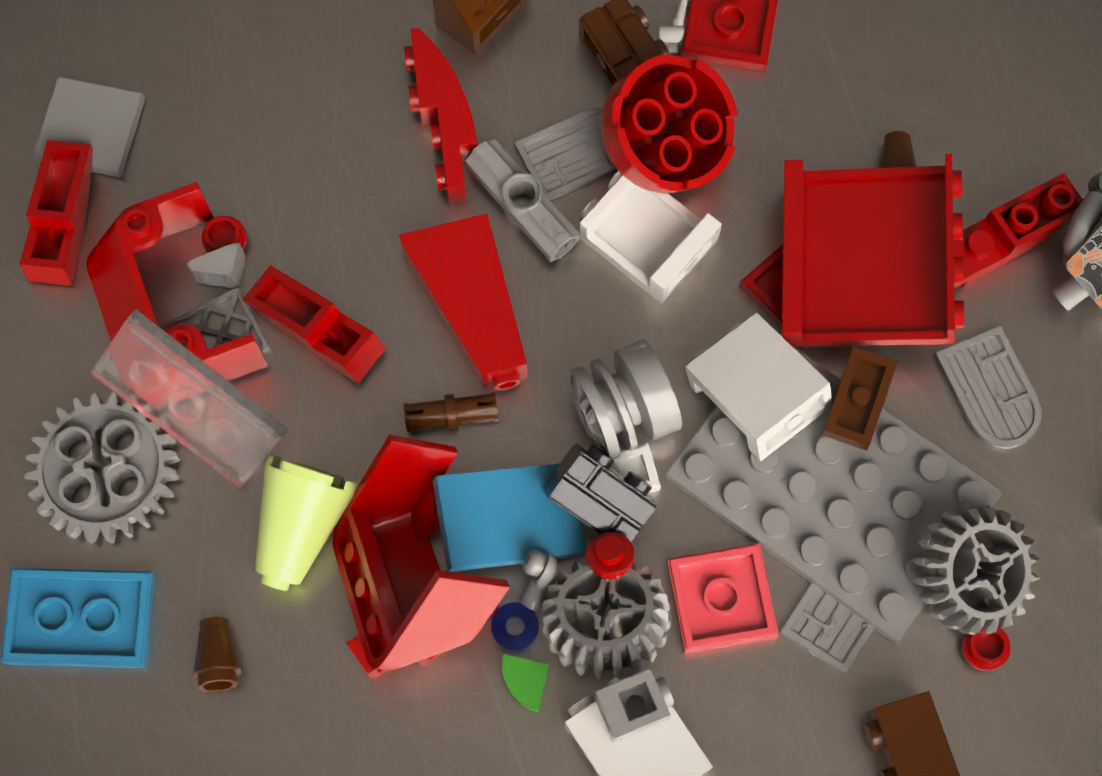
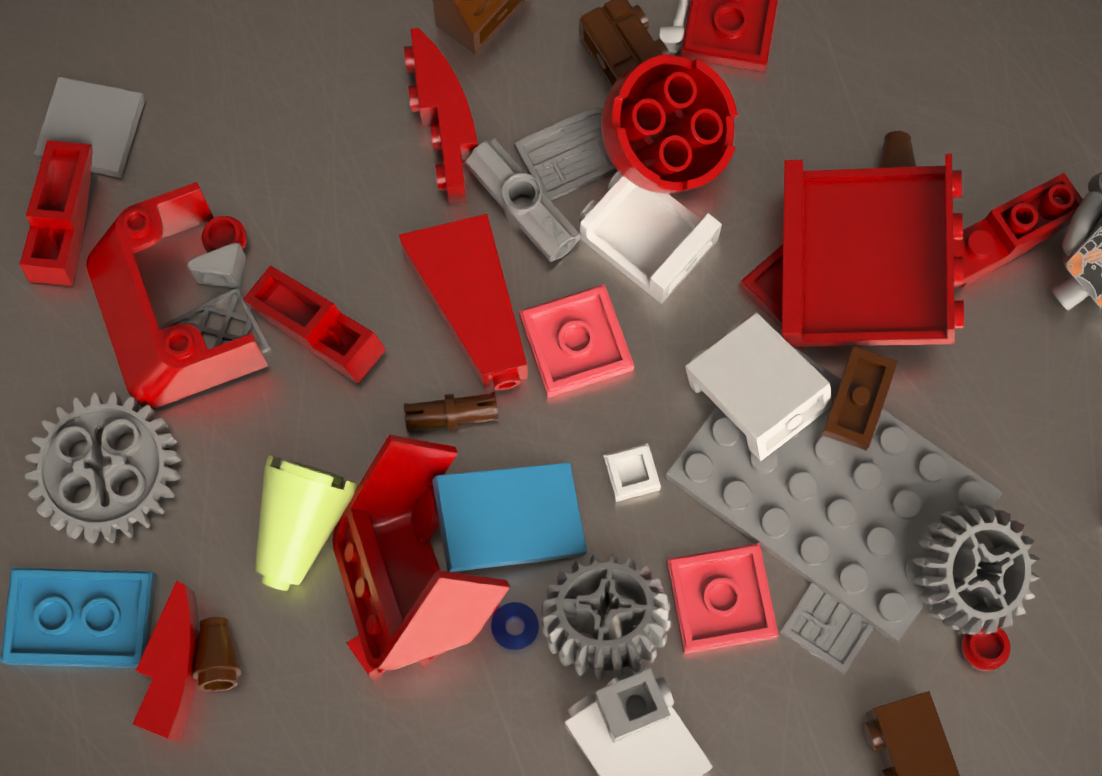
(170, 665): none -> red slope
(188, 399): clear tile -> none
(525, 680): bright green tile -> none
(544, 573): light grey arm -> none
(576, 340): none -> coral tile
(599, 494): brick -> none
(610, 555): red plate -> none
(629, 398): light grey wheel -> none
(992, 389): light grey window -> none

